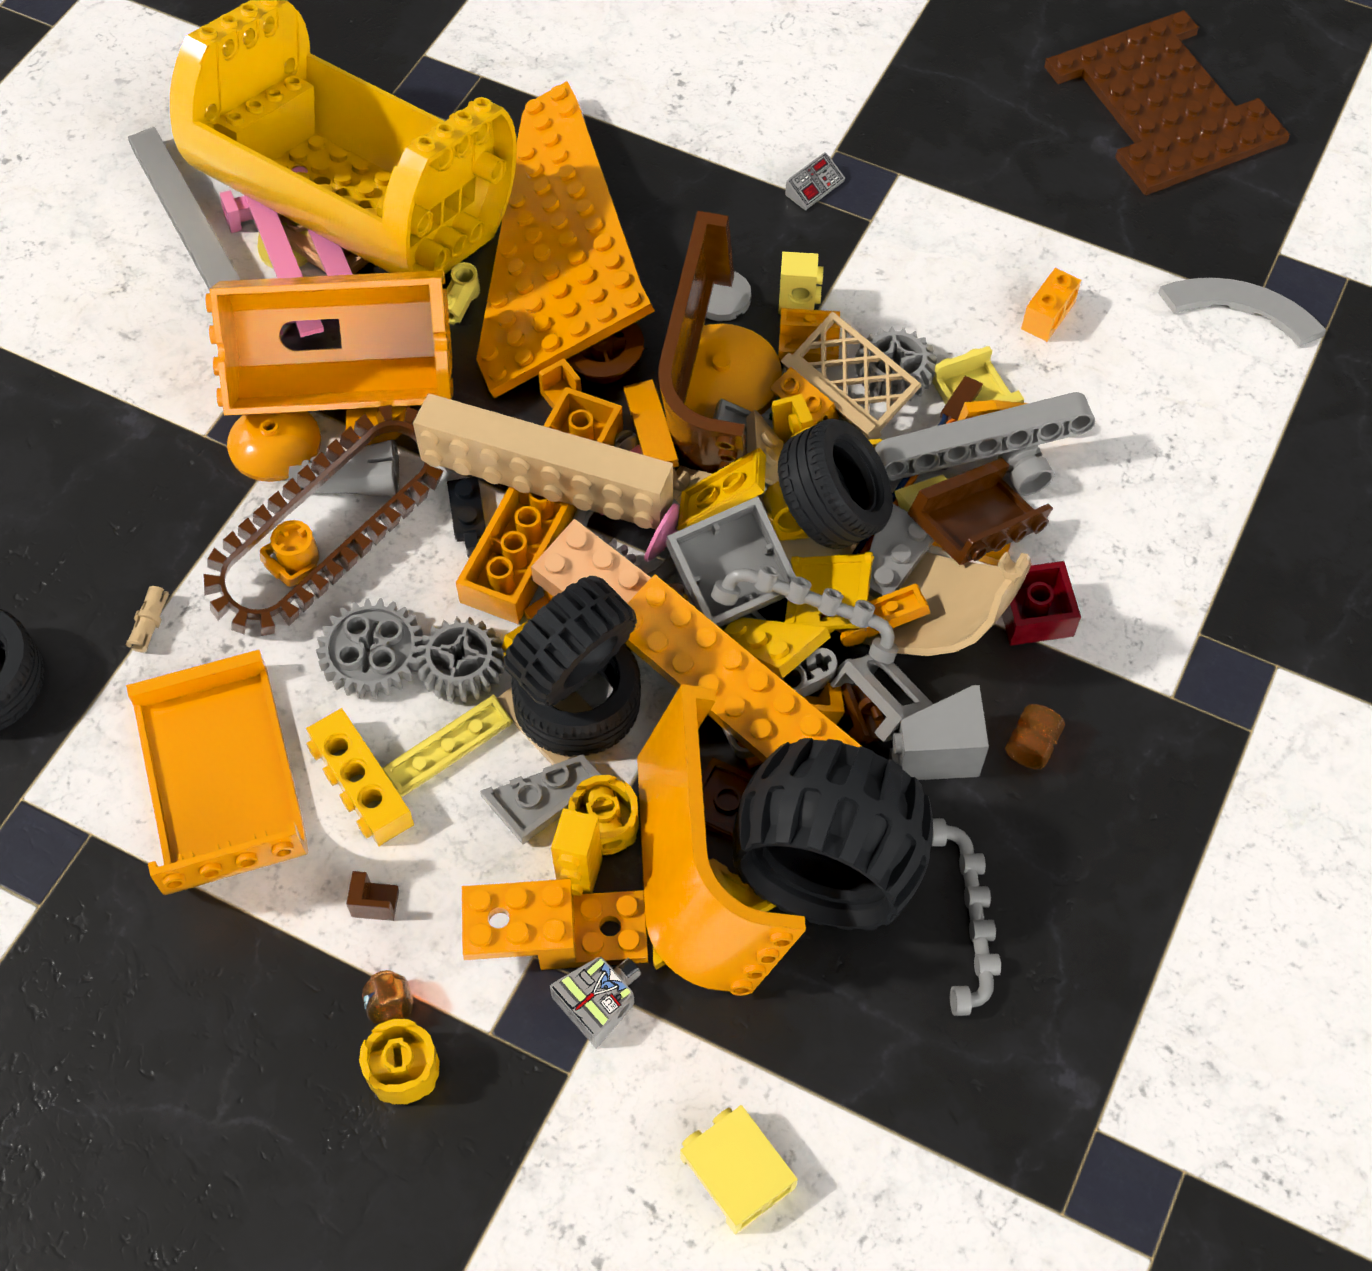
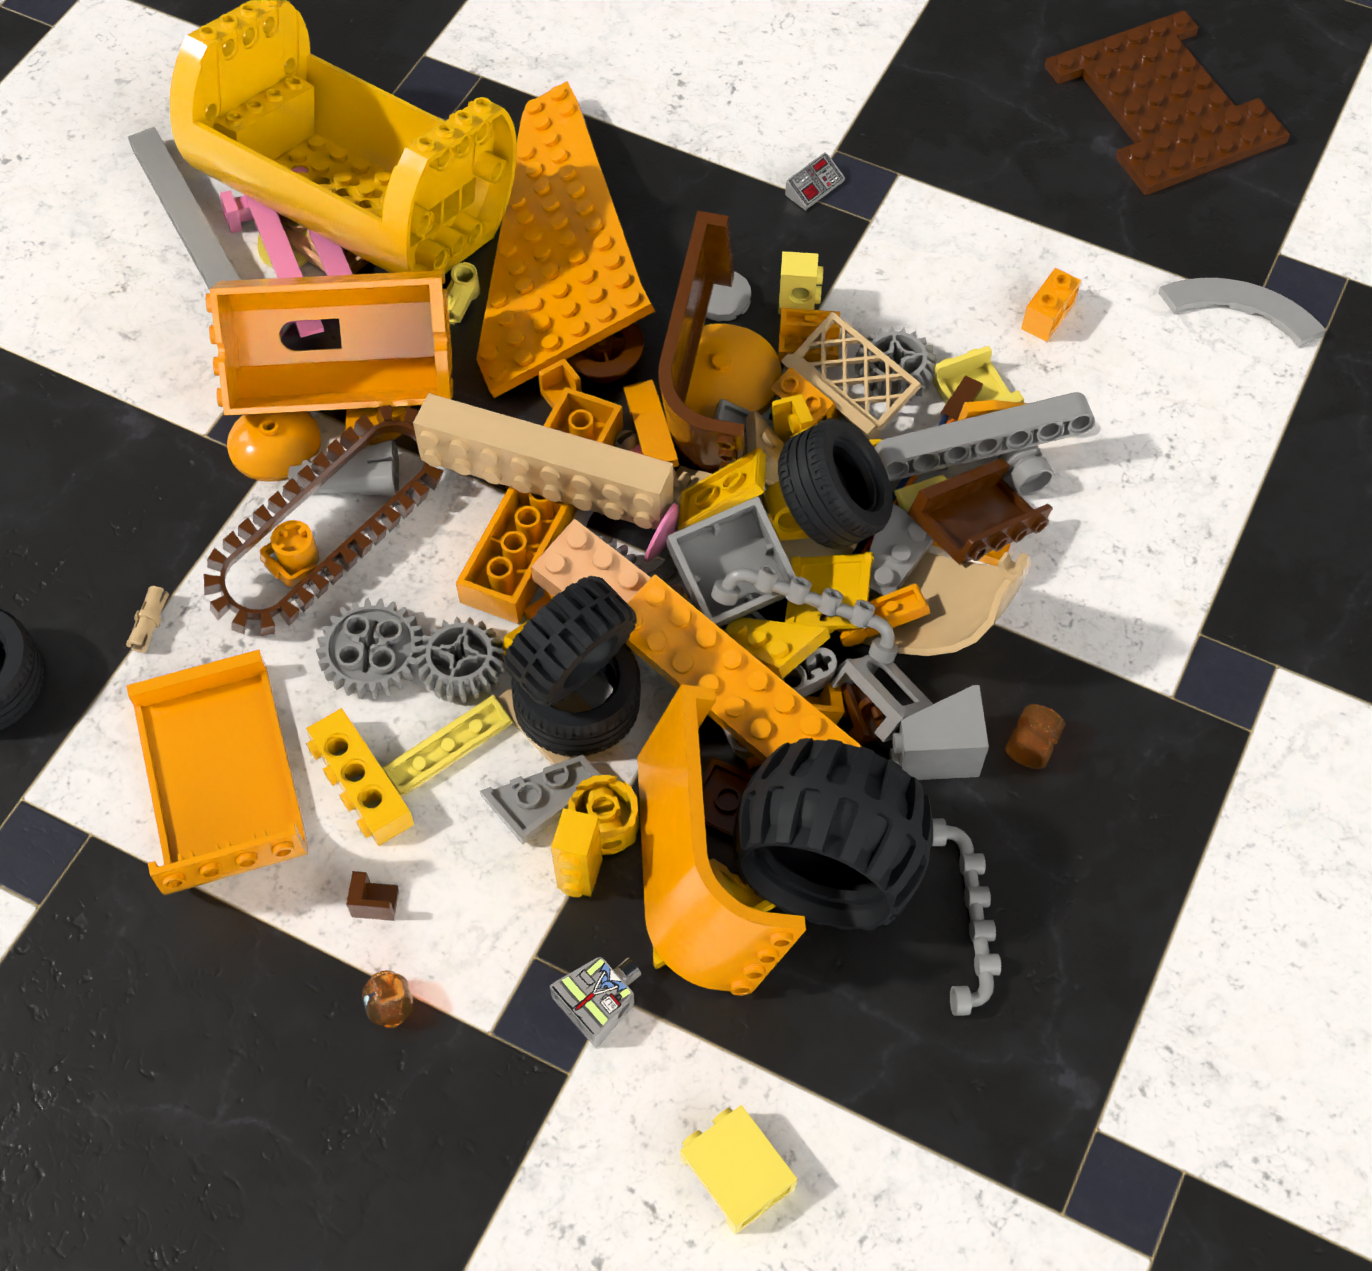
(399, 1061): yellow brick -> none
(466, 511): black hinge -> none
(552, 924): light orange bracket -> none
(1043, 606): dark red brick -> none

